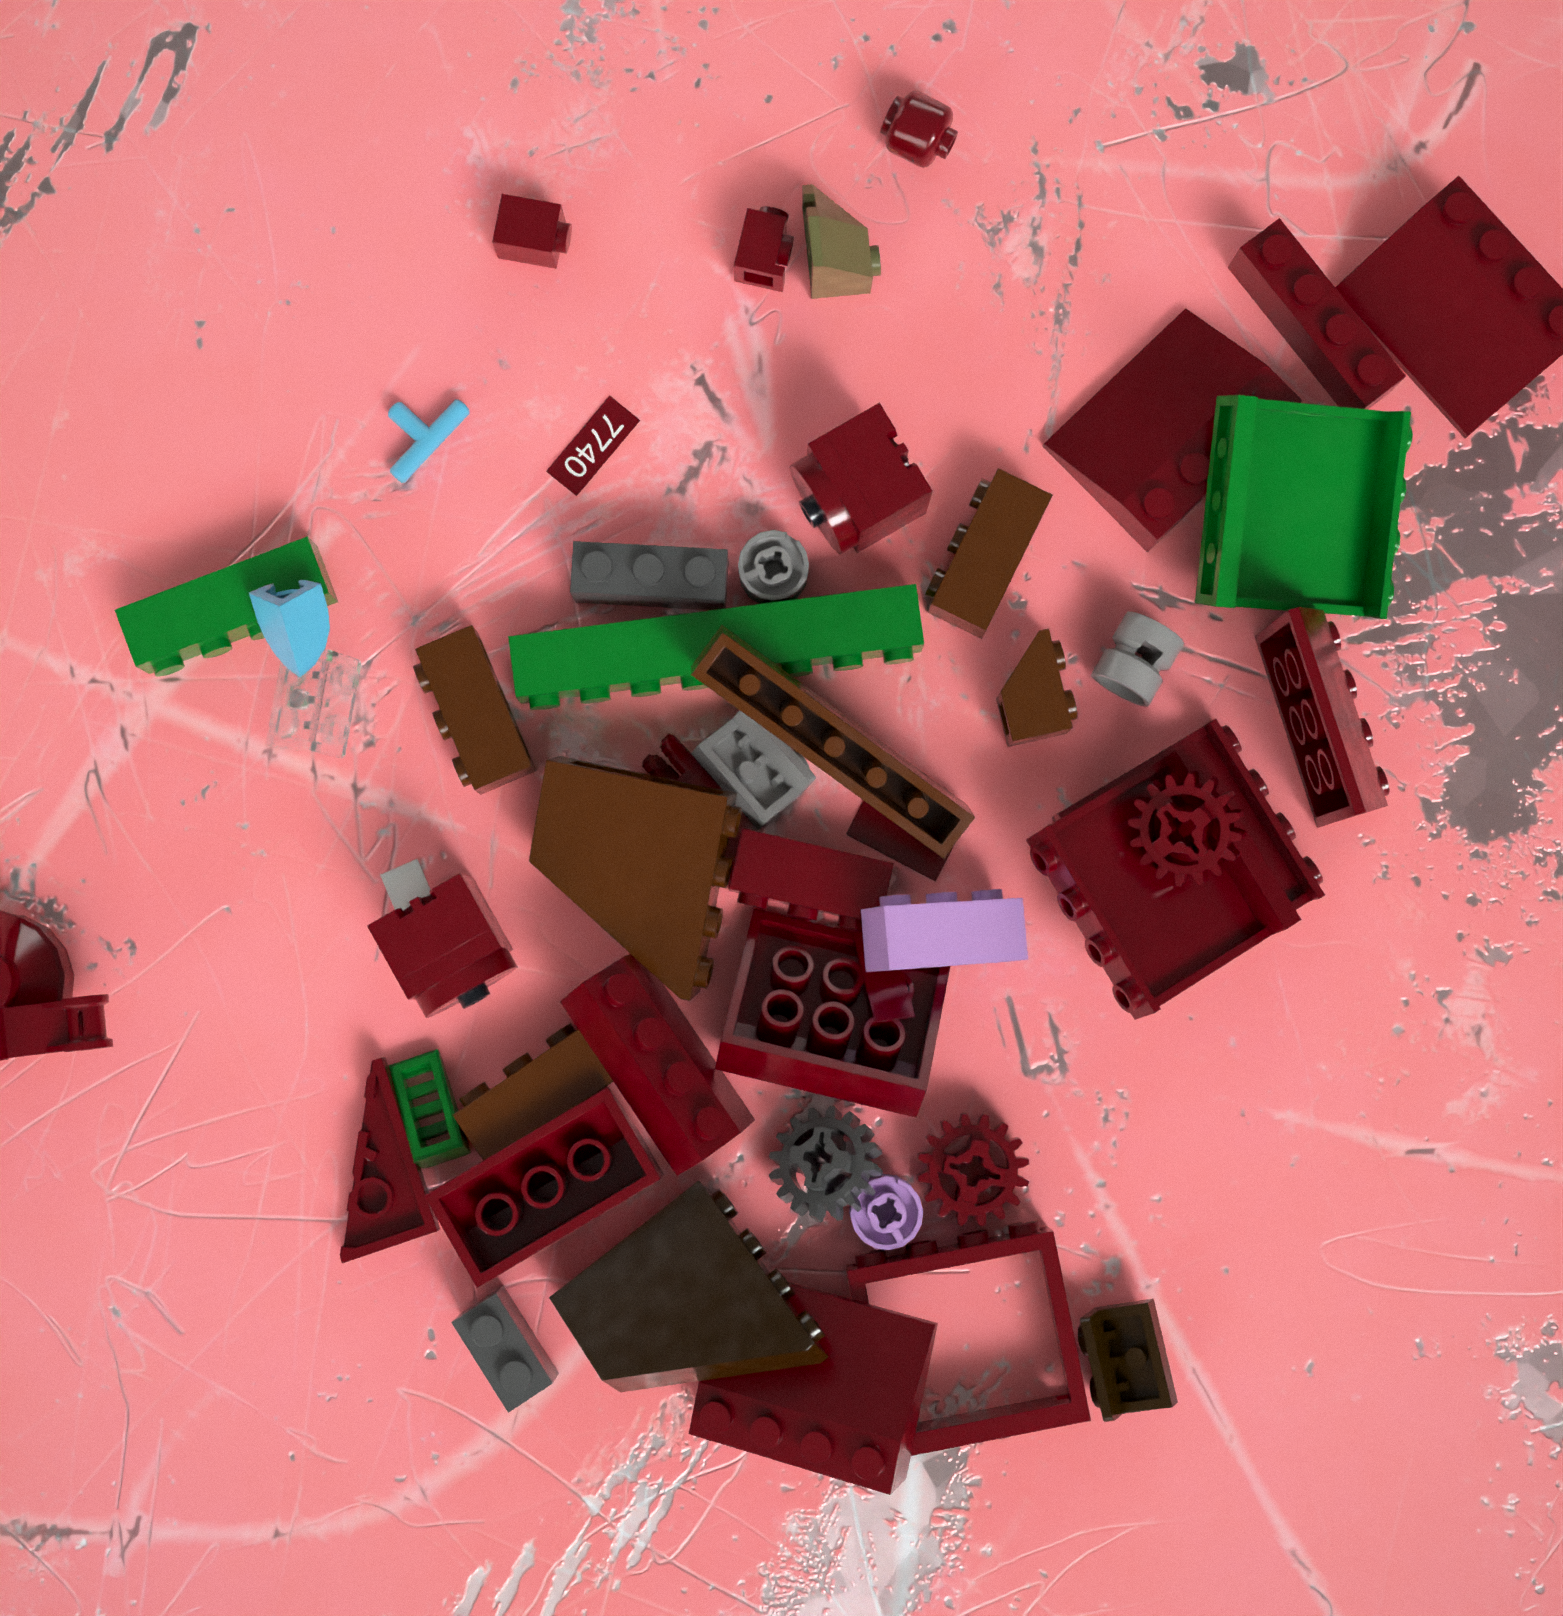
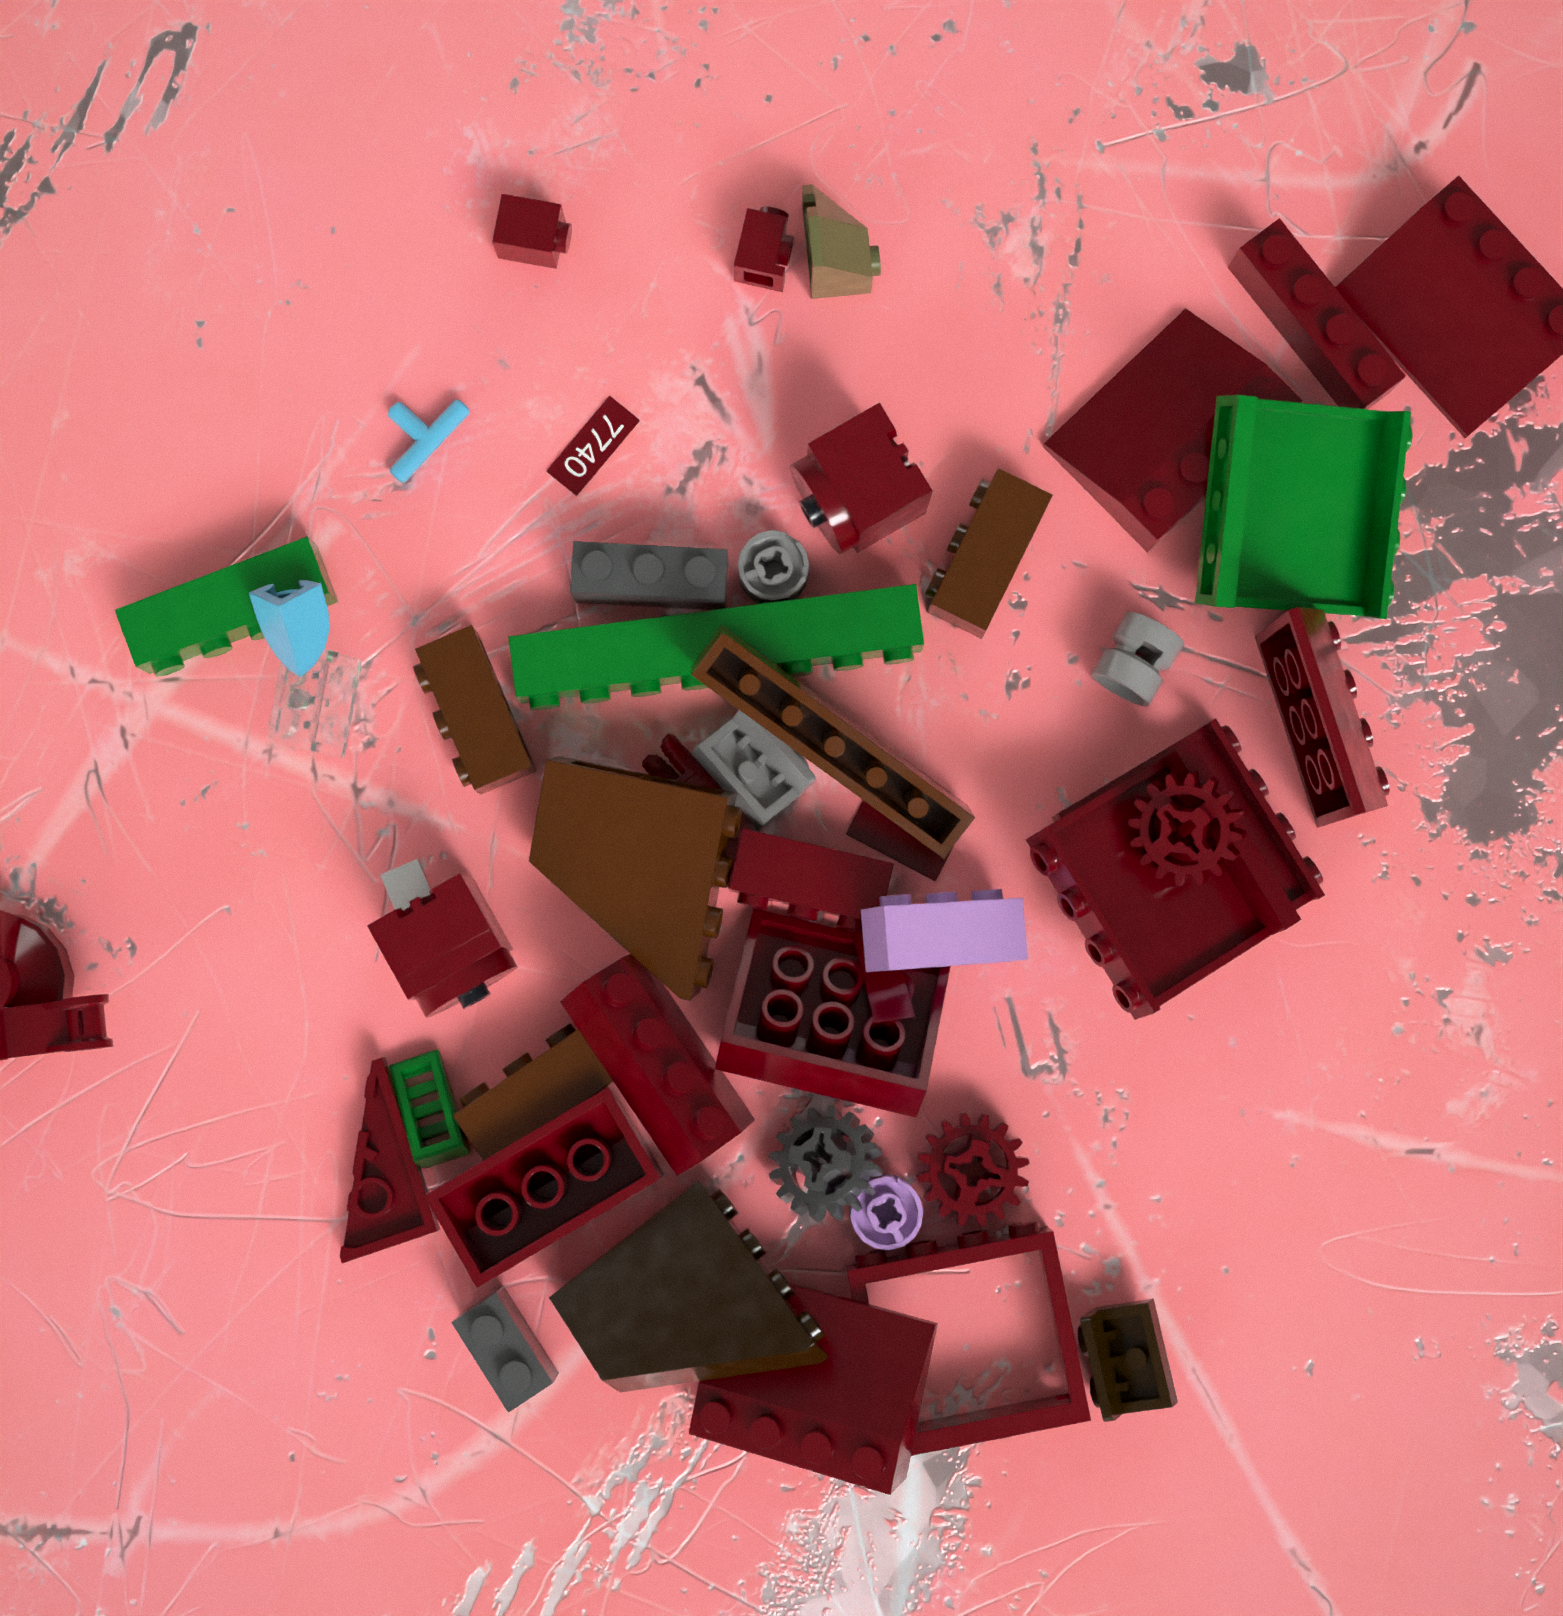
(919, 129): dark red head -> none
(1033, 697): reddish brown slope -> none

